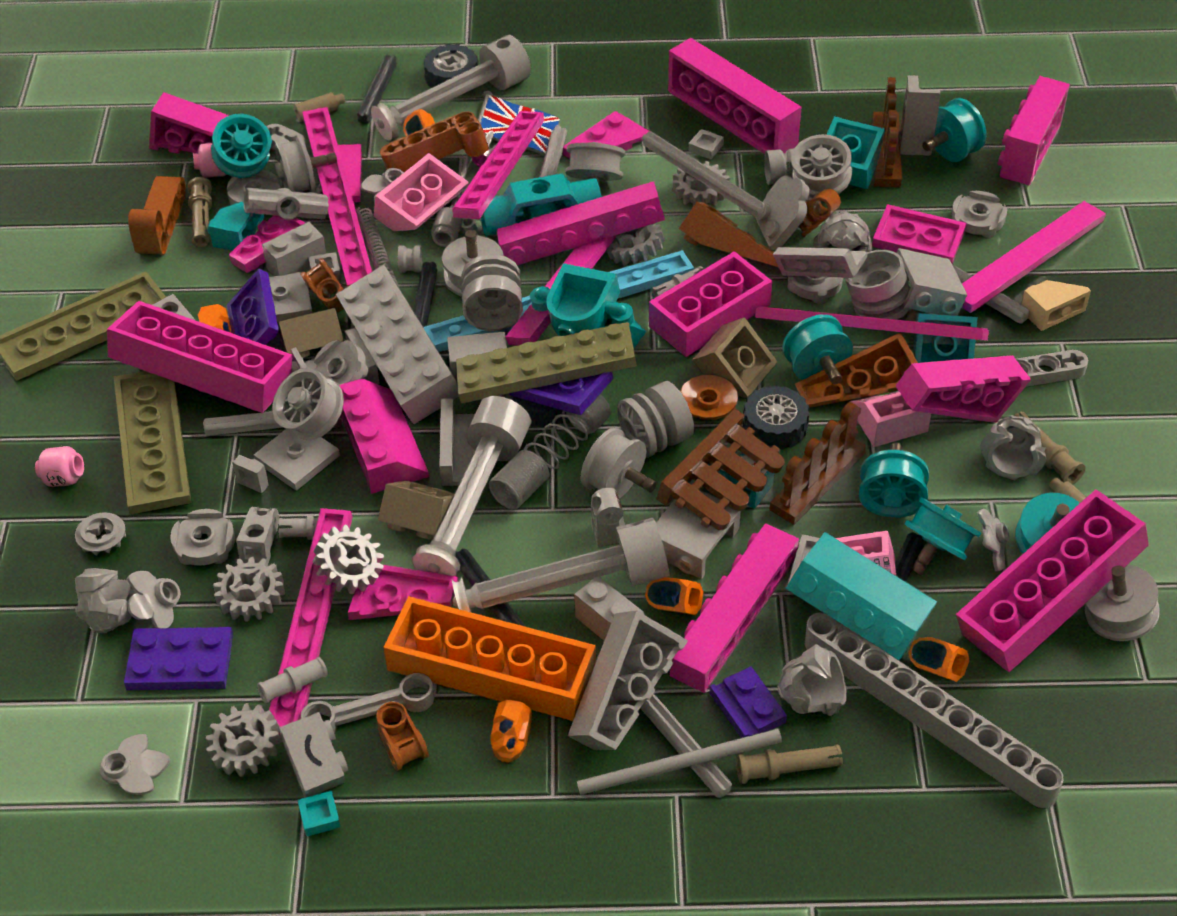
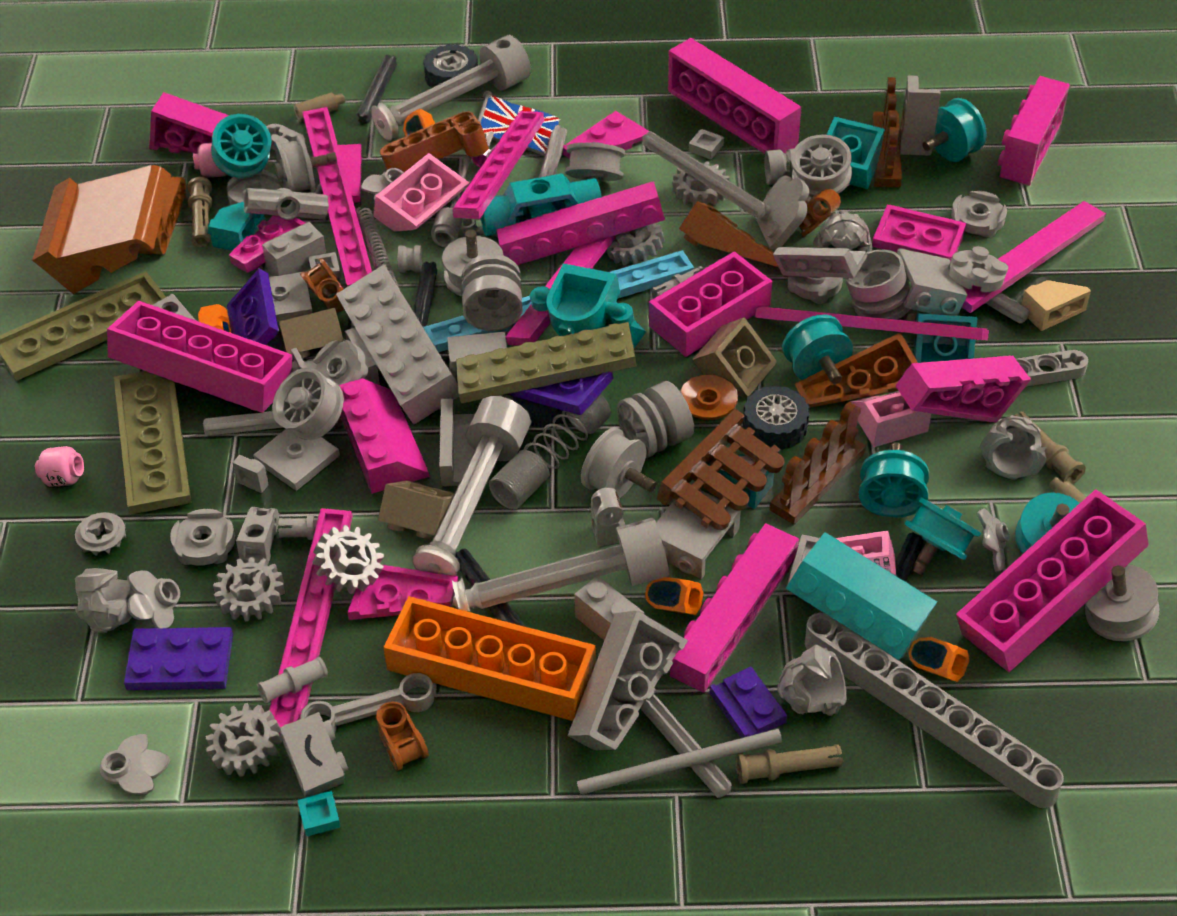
(100, 224): none -> dark orange panel
(510, 730): orange rock -> none
(977, 269): none -> light grey plate

